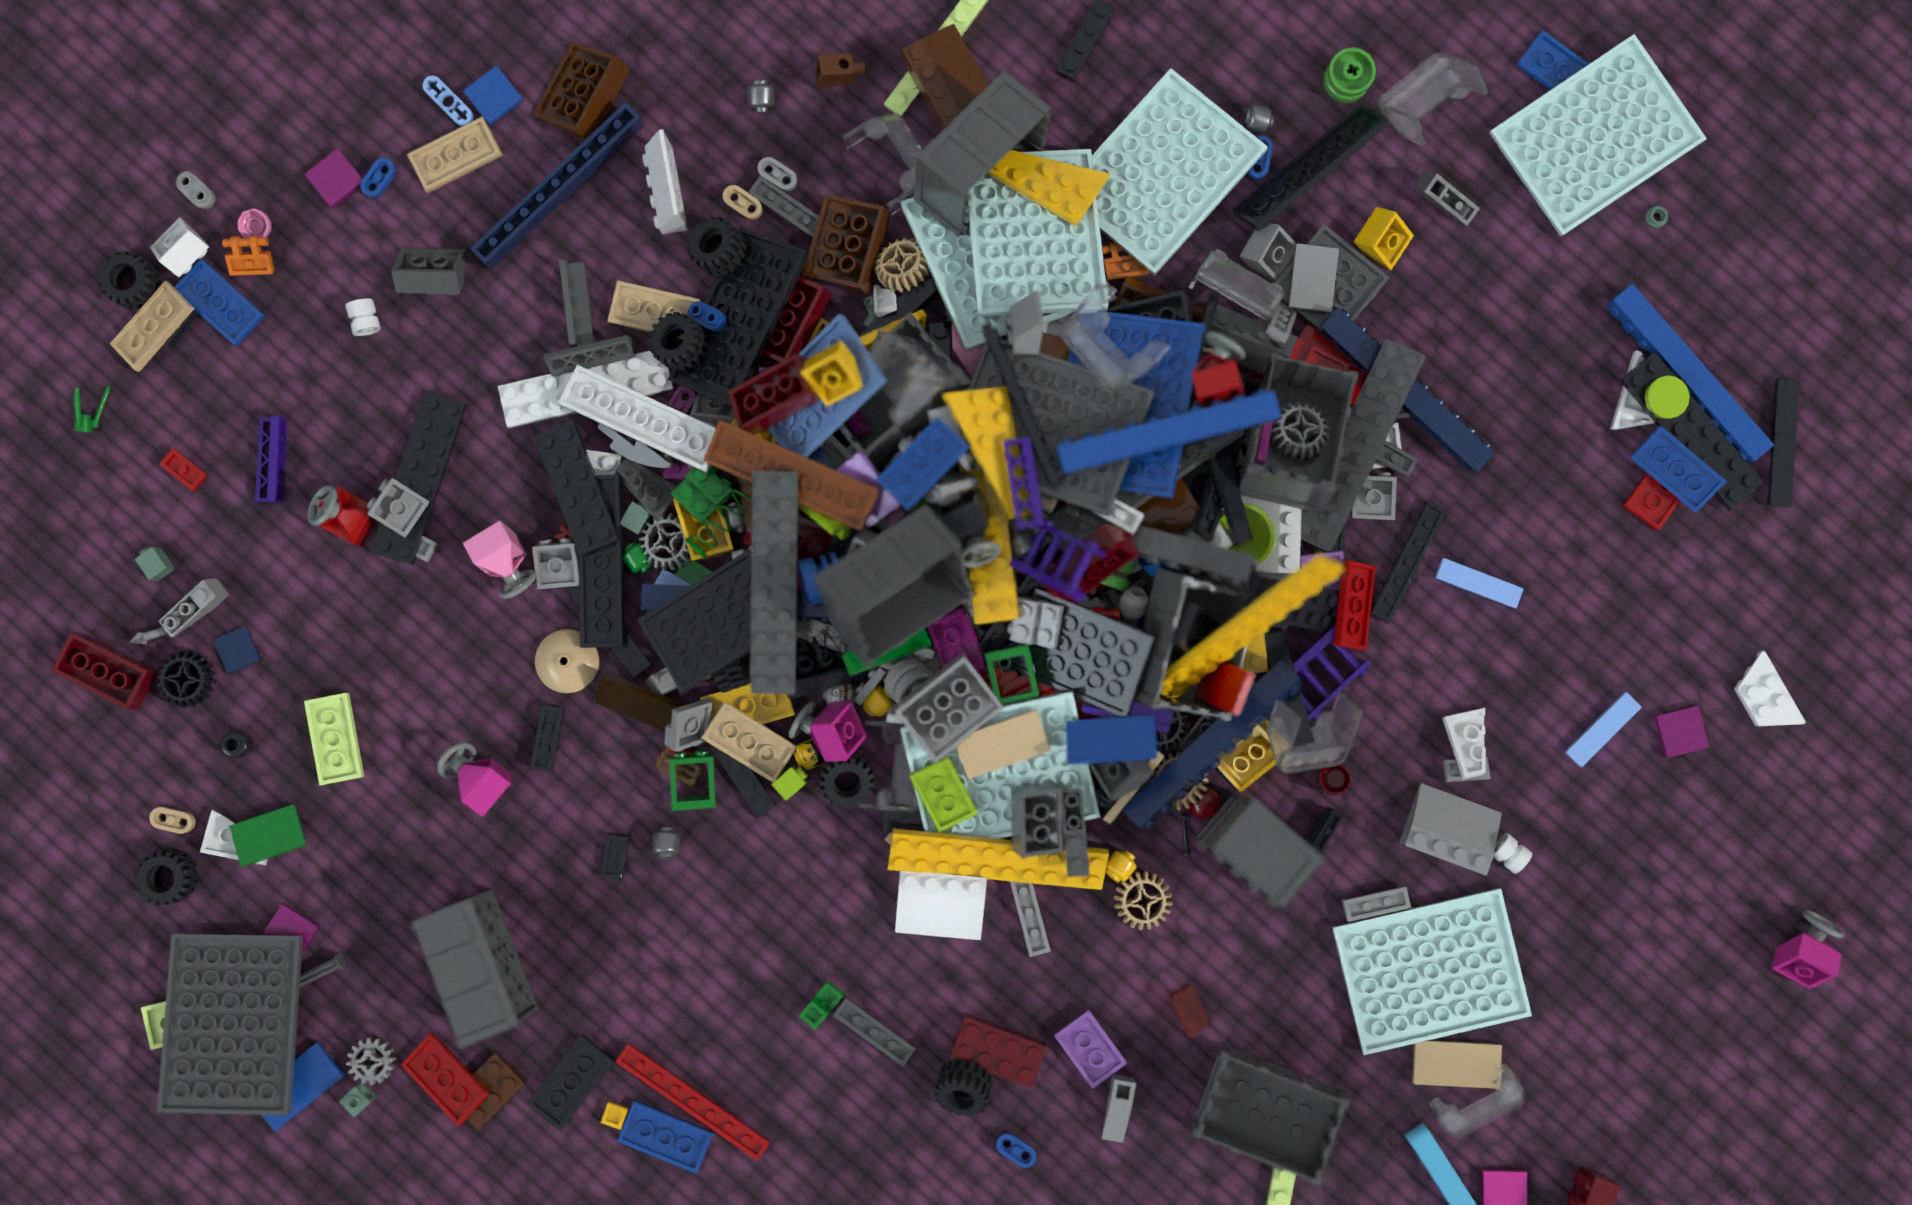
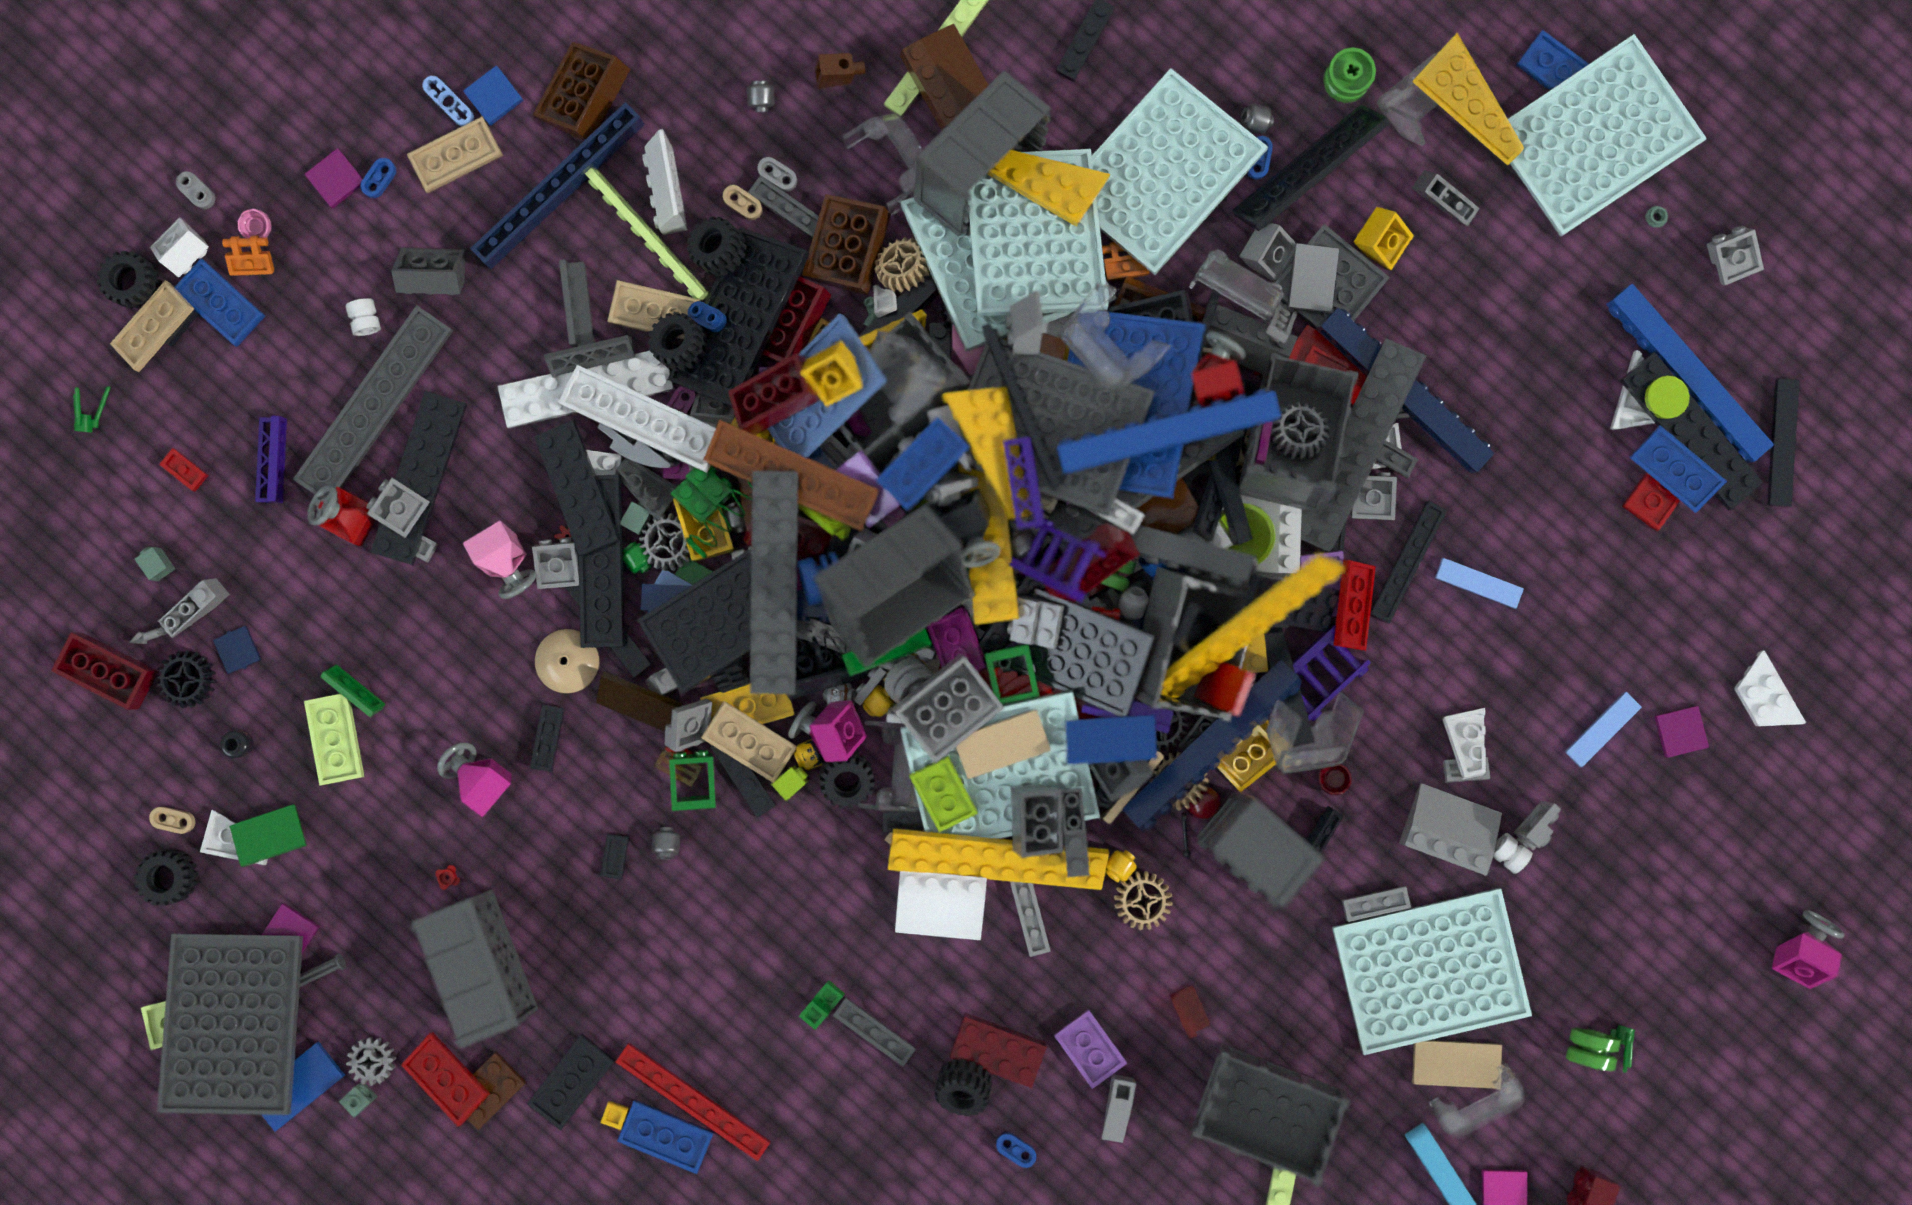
(353, 690): none -> green tile
(374, 402): none -> dark grey plate
(441, 877): none -> red plate
(640, 228): none -> yellowish green plate
(1463, 93): none -> yellow wing
(1534, 830): none -> light grey plate
(1593, 1049): none -> bright green wheel
(1626, 1036): none -> green plant
(1735, 254): none -> light grey plate

